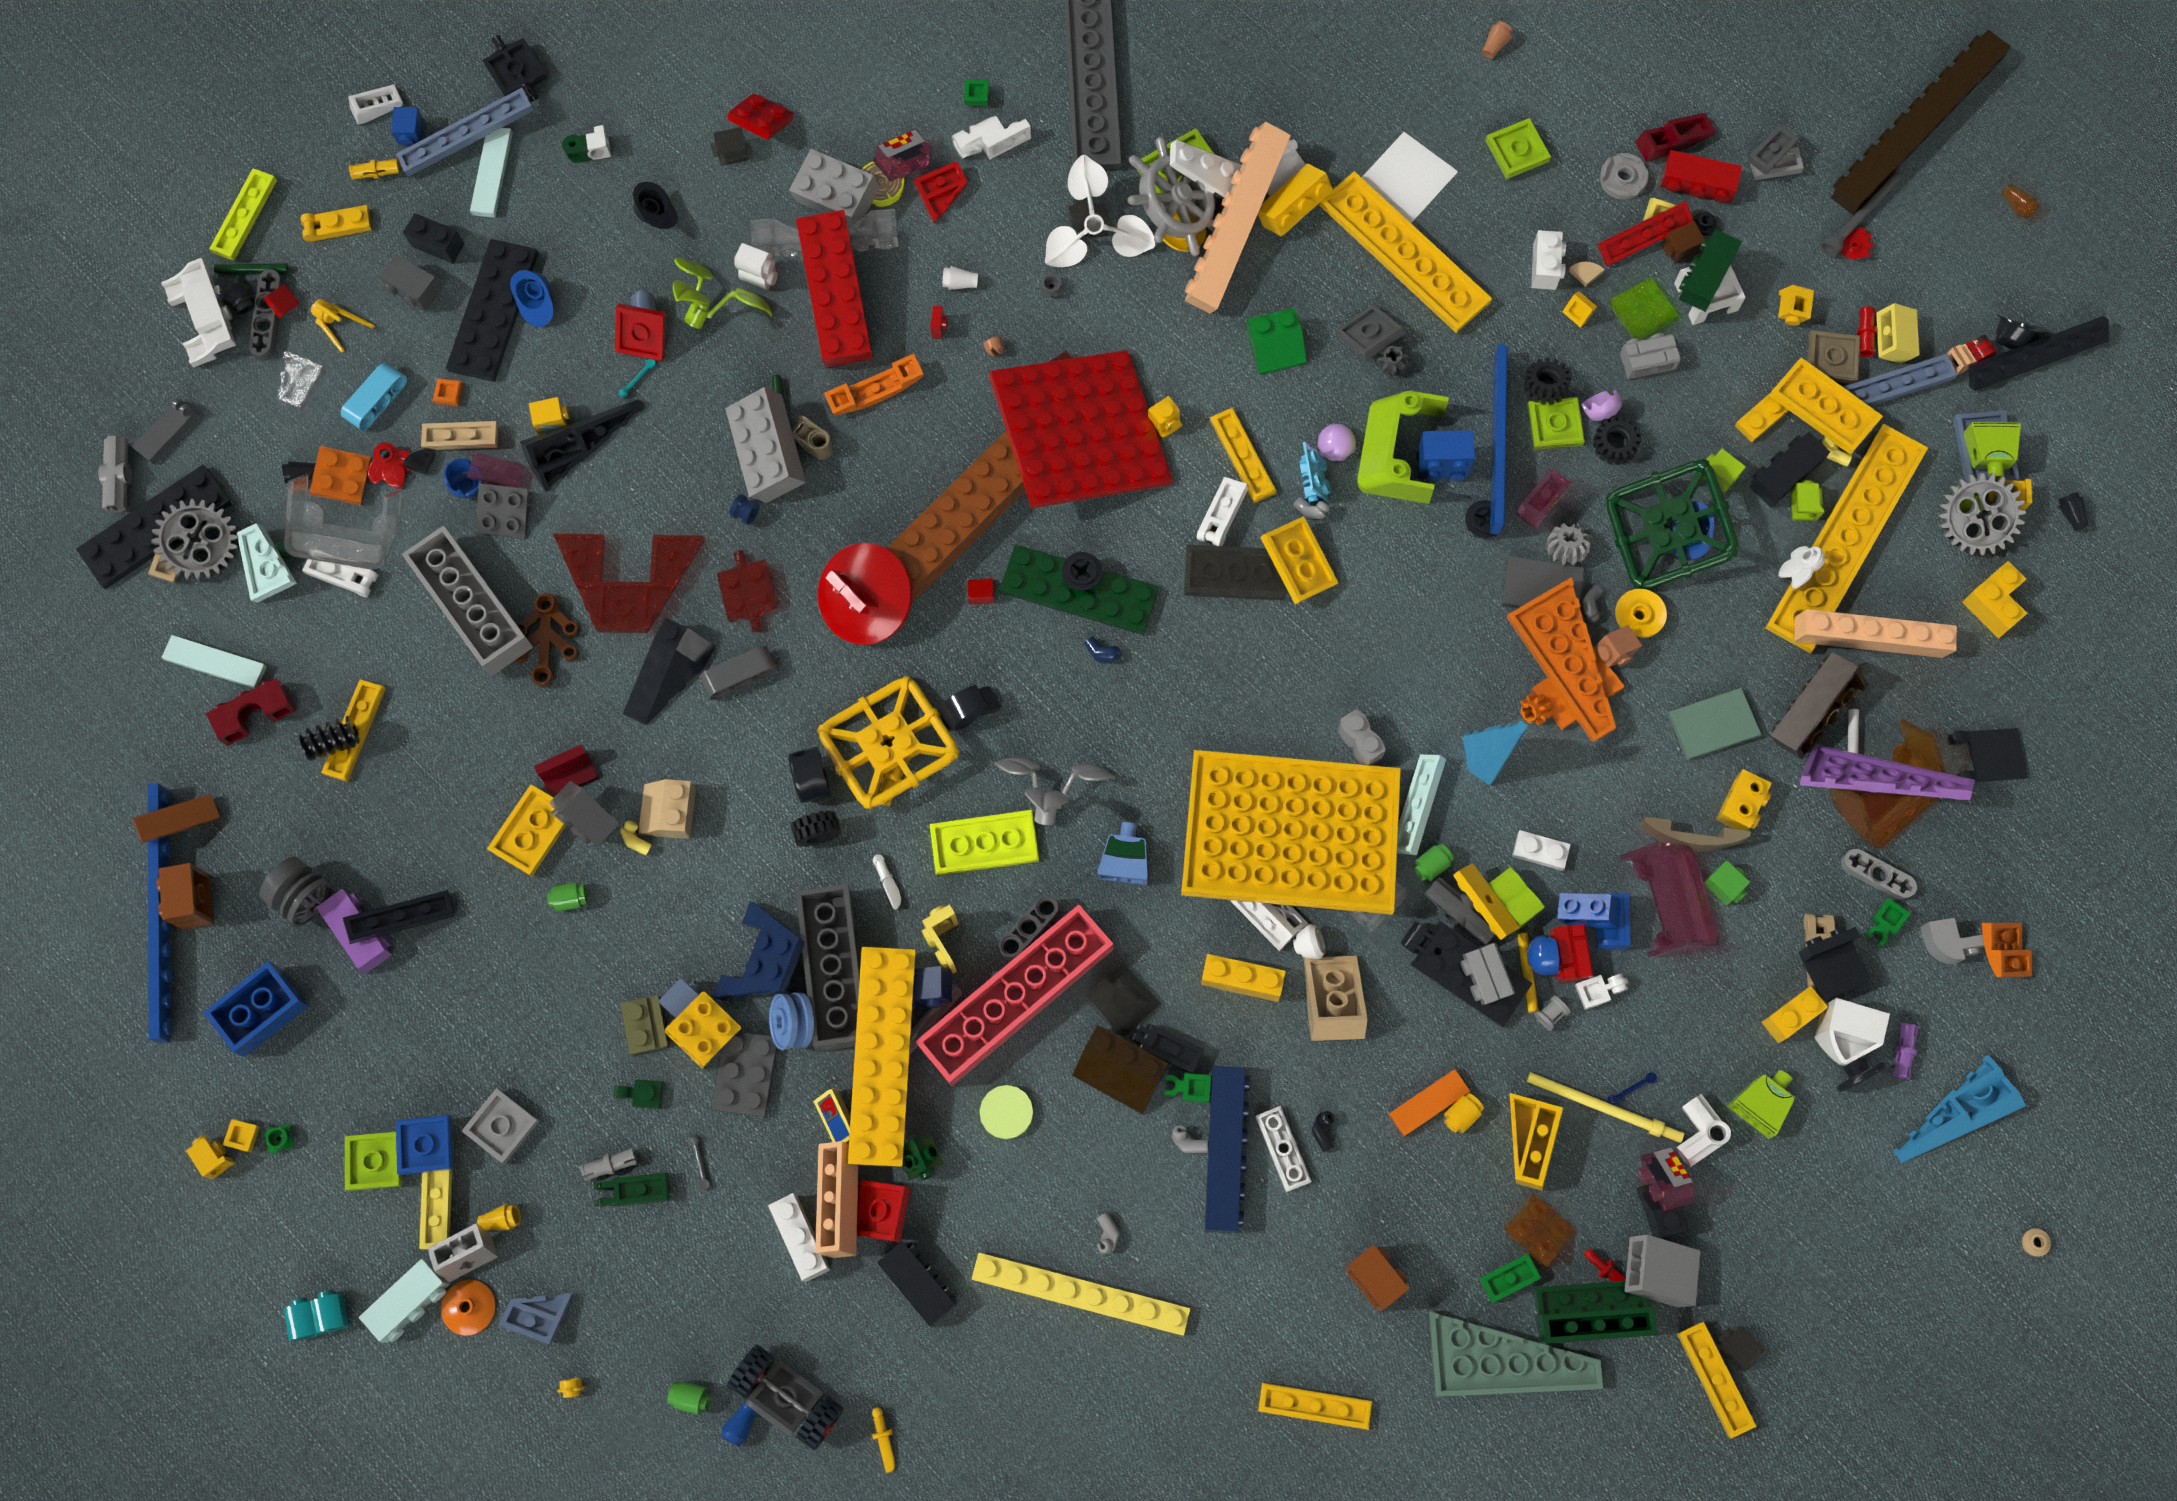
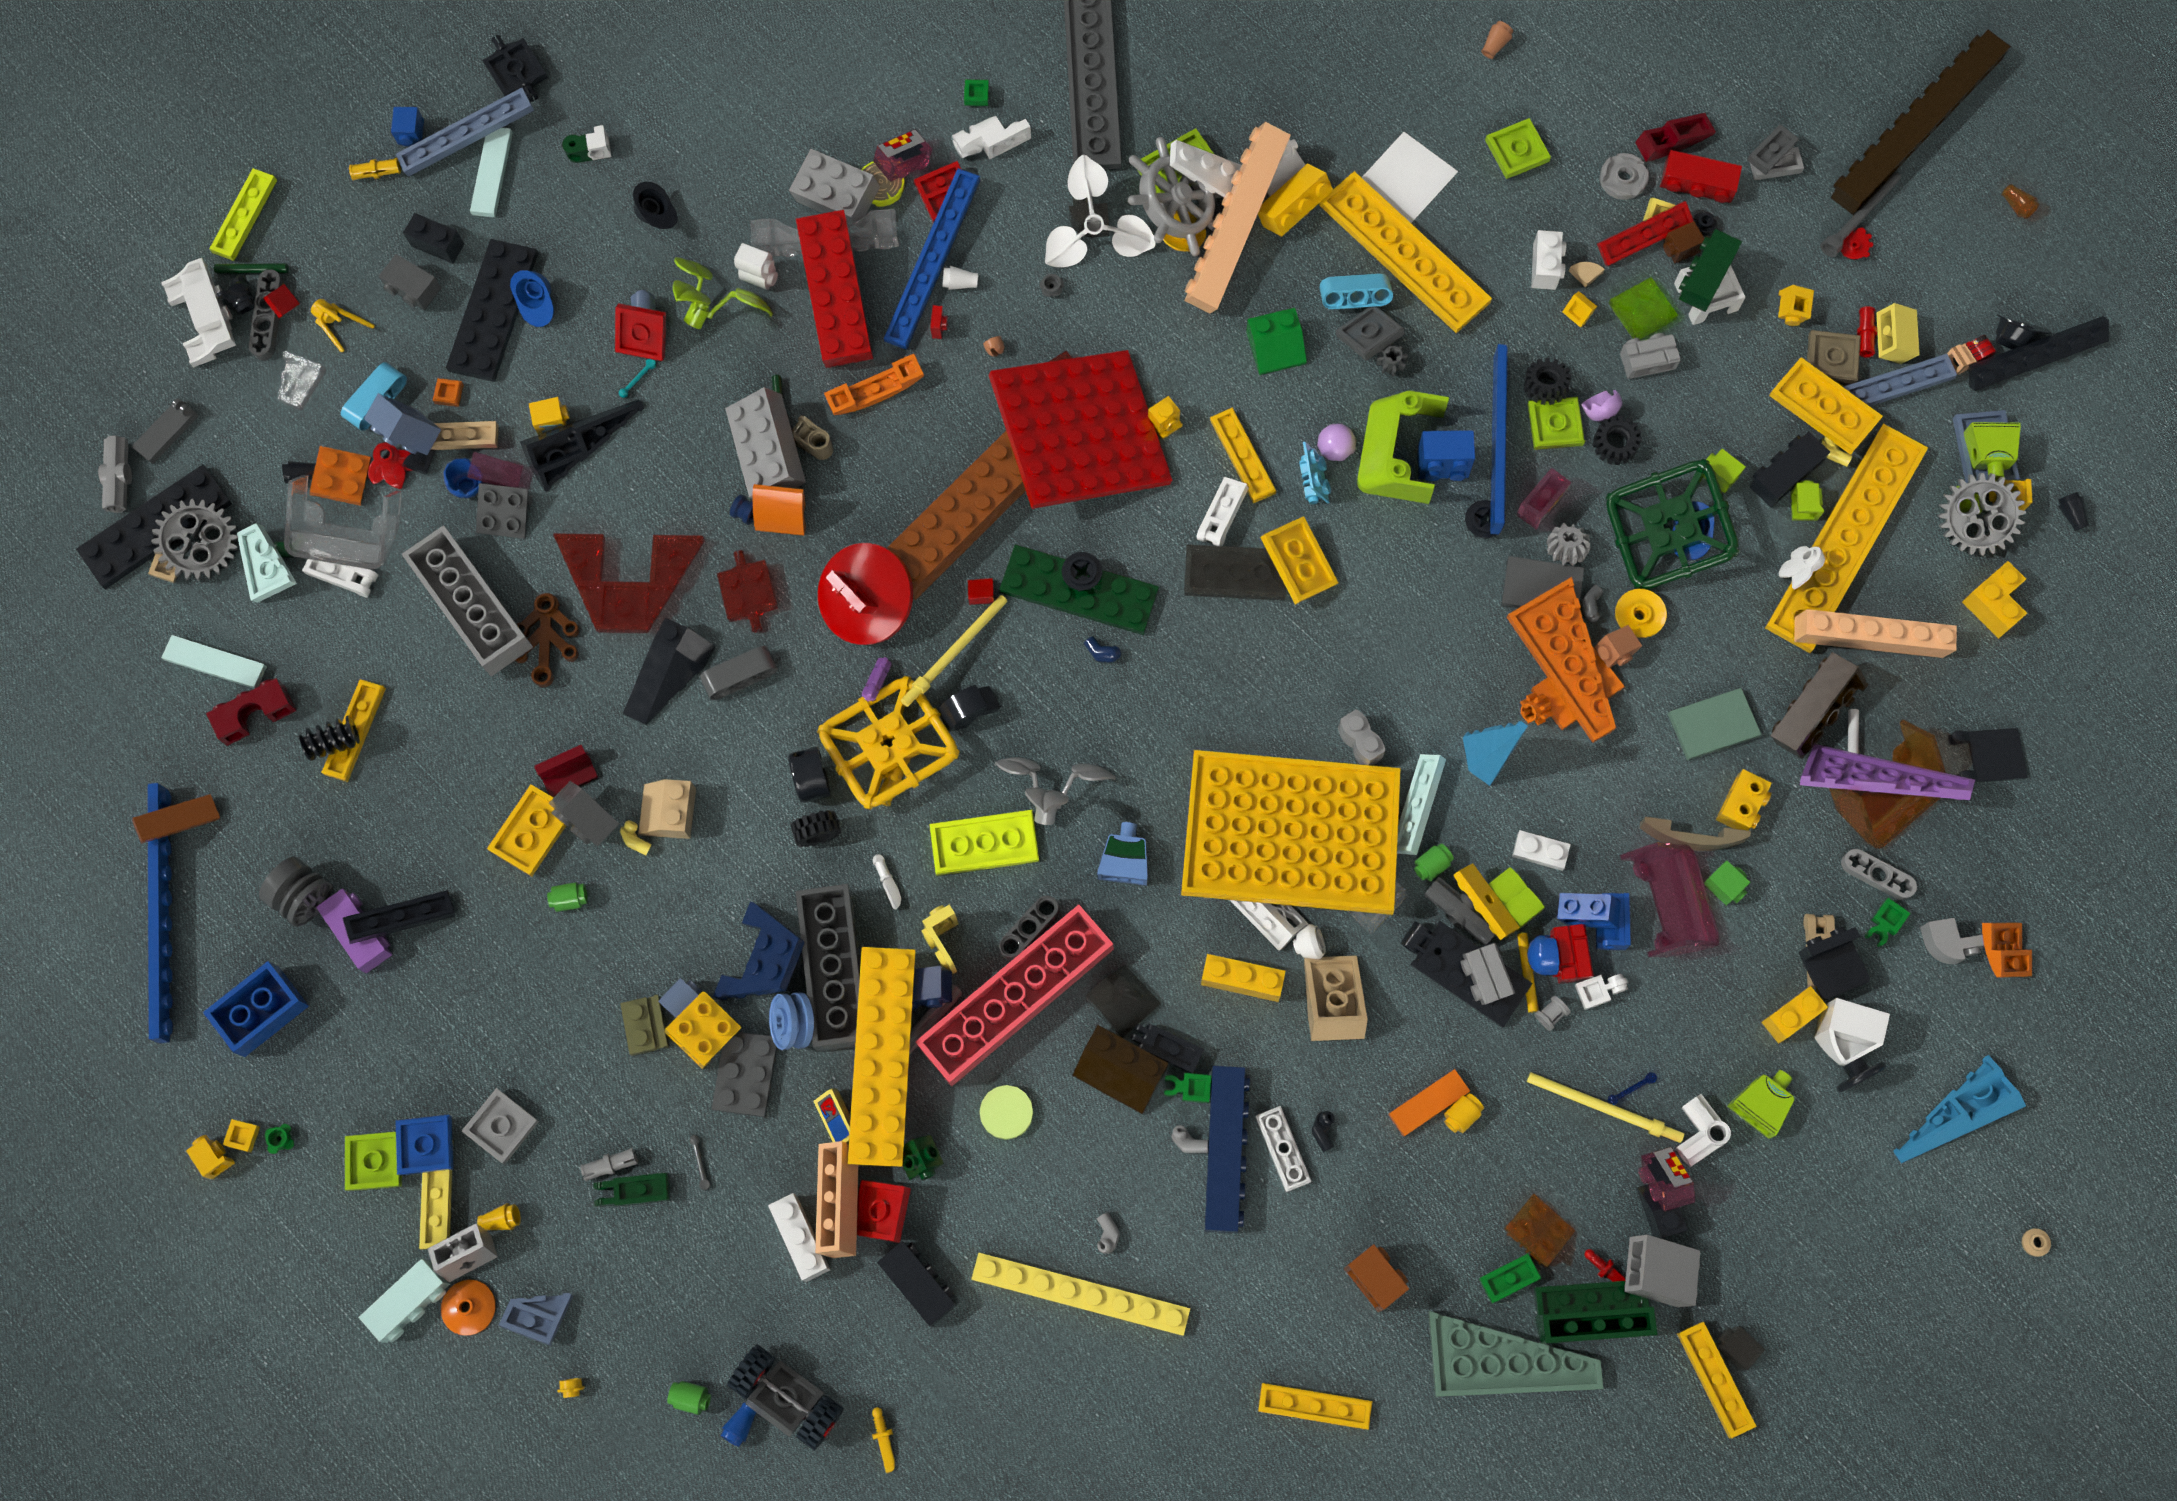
(185, 896): dark orange brick -> none
(315, 1317): teal brick -> none
(336, 223): yellow plate -> none
(368, 112): white slope -> none
(402, 425): none -> sand blue brick
(644, 1094): dark green plate -> none
(730, 146): clear smoke brick -> none
(760, 116): red plate -> none
(779, 509): none -> orange slope
(876, 679): none -> medium lavender axle
(922, 684): none -> light yellow bar
(932, 259): none -> blue tile
(1310, 511): light grey arm -> none
(1367, 290): none -> medium azure beam
(1534, 1137): yellow wedge -> none
(1760, 418): yellow plate -> none
(1905, 1051): medium lavender pin -> none

